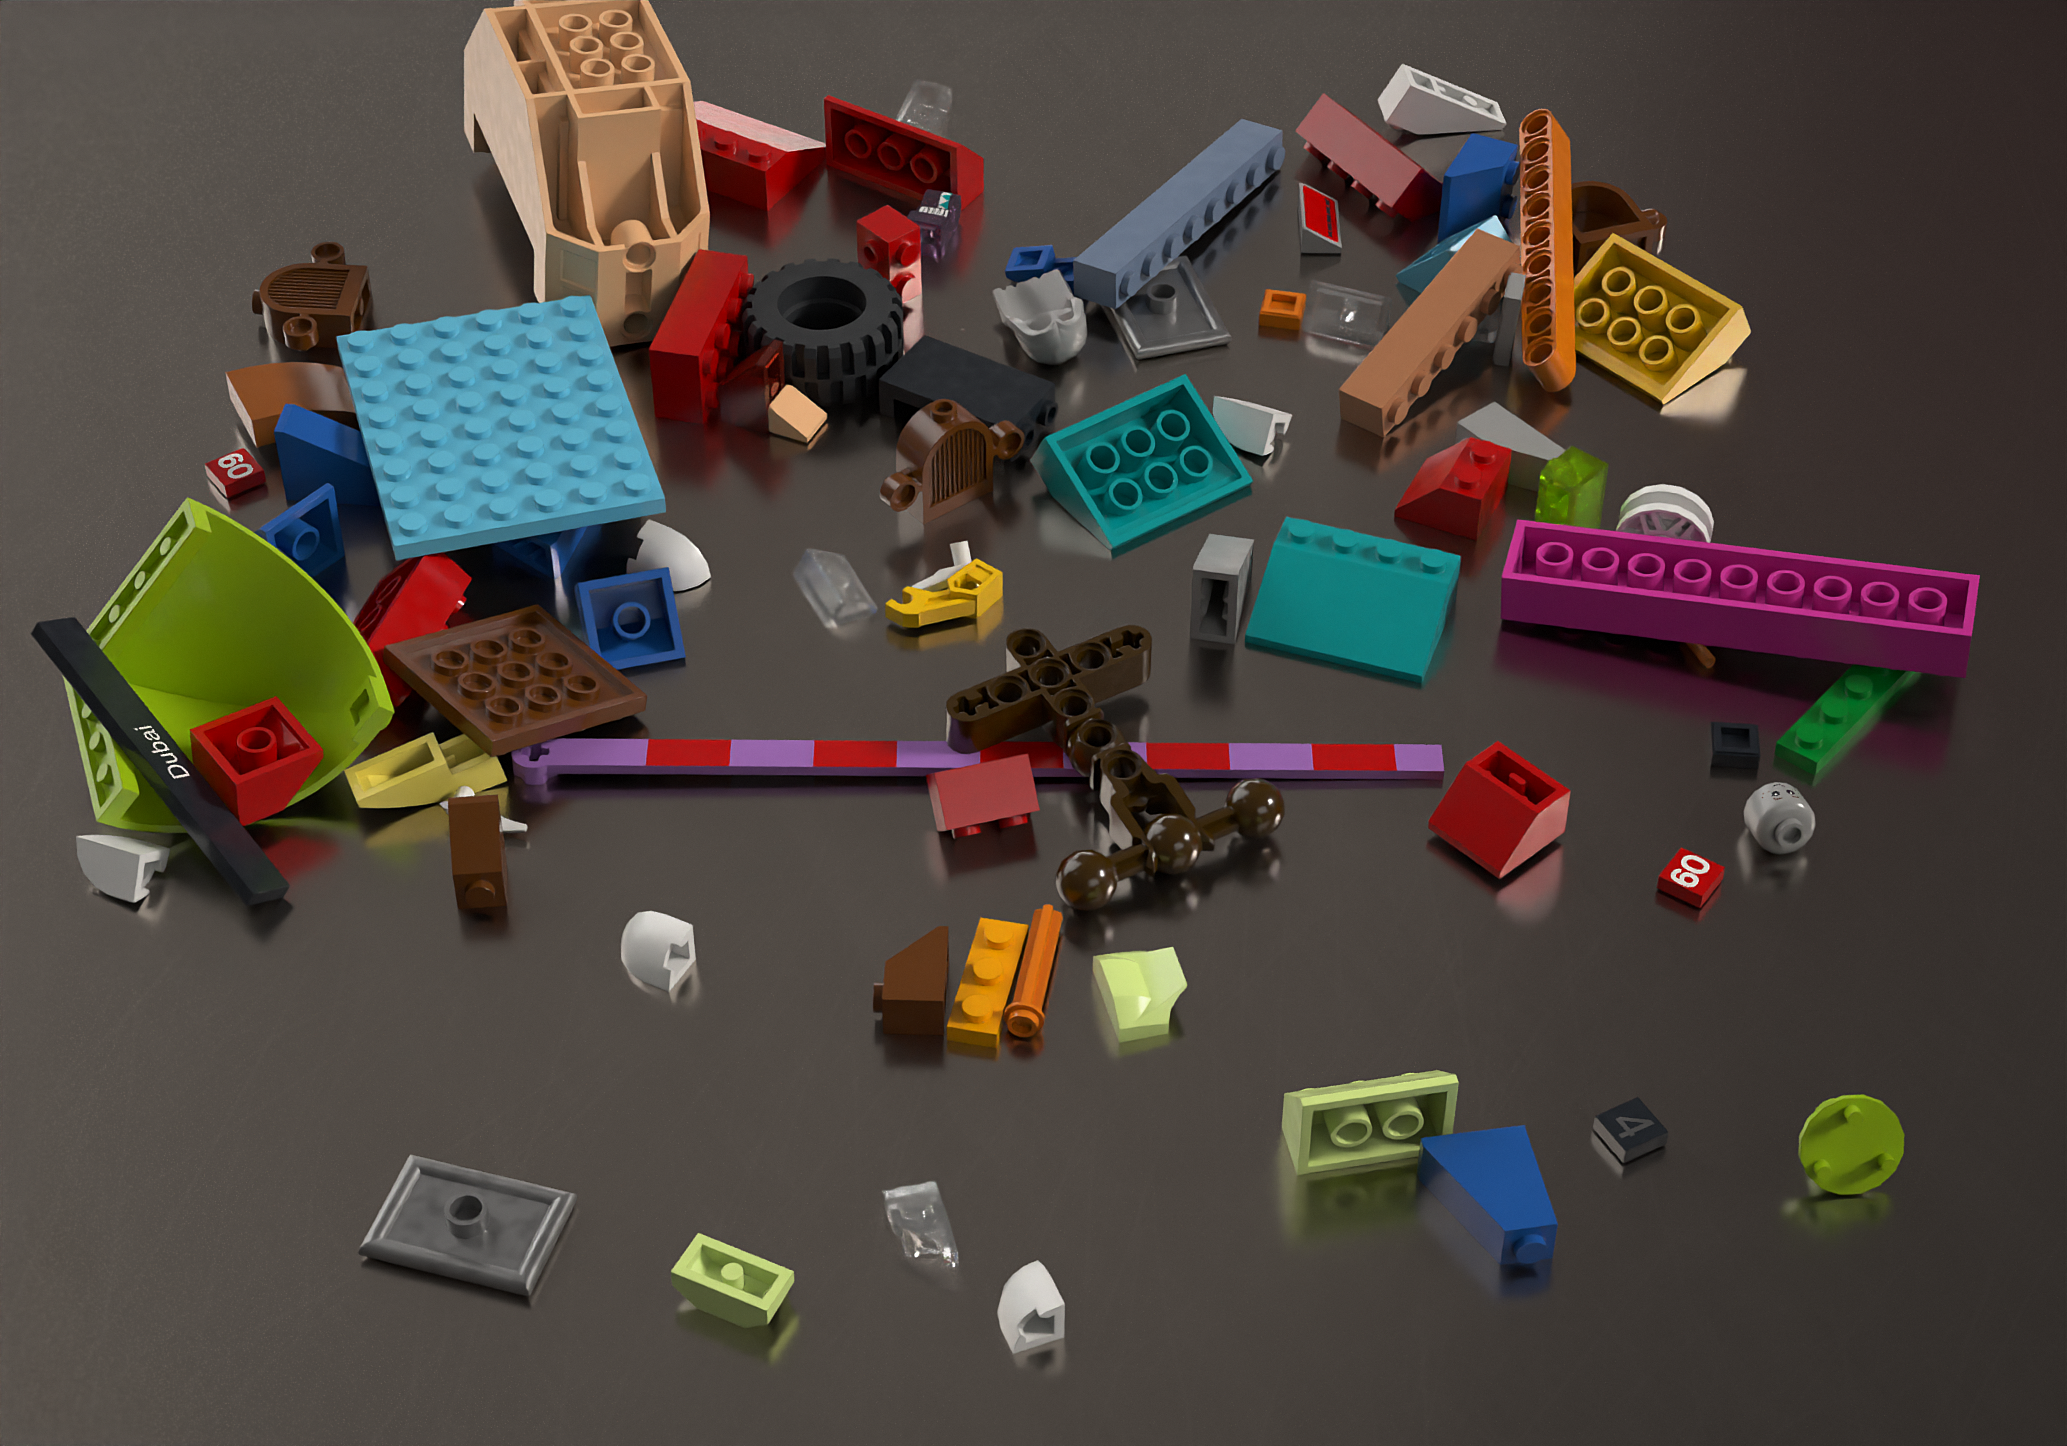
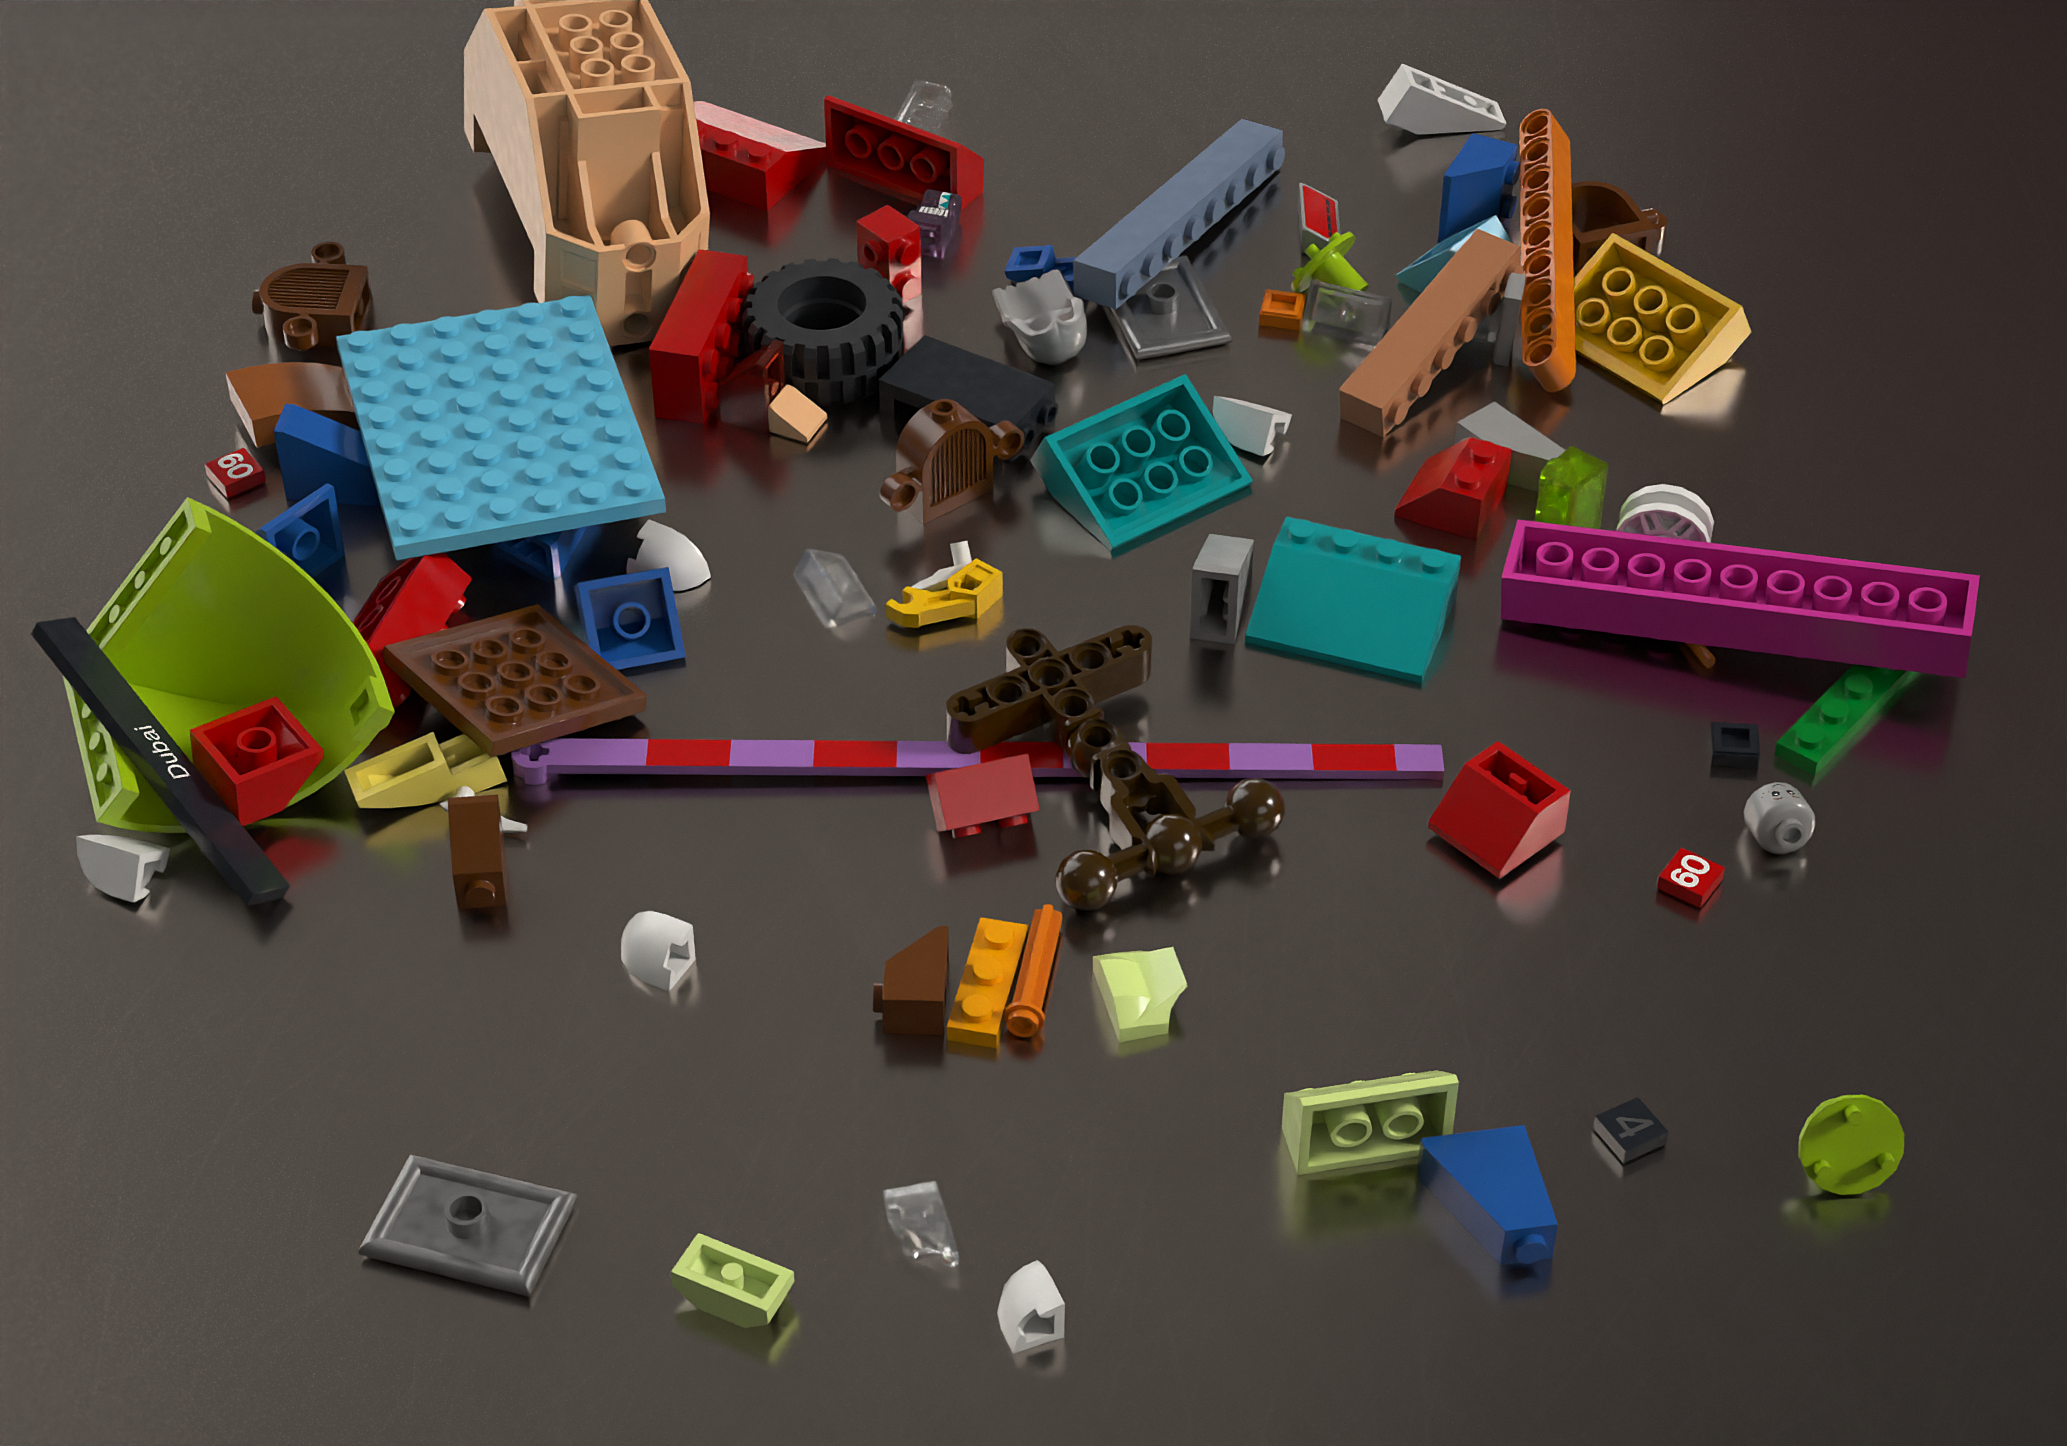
(1329, 266): none -> lime piece
(1370, 160): slope -> none

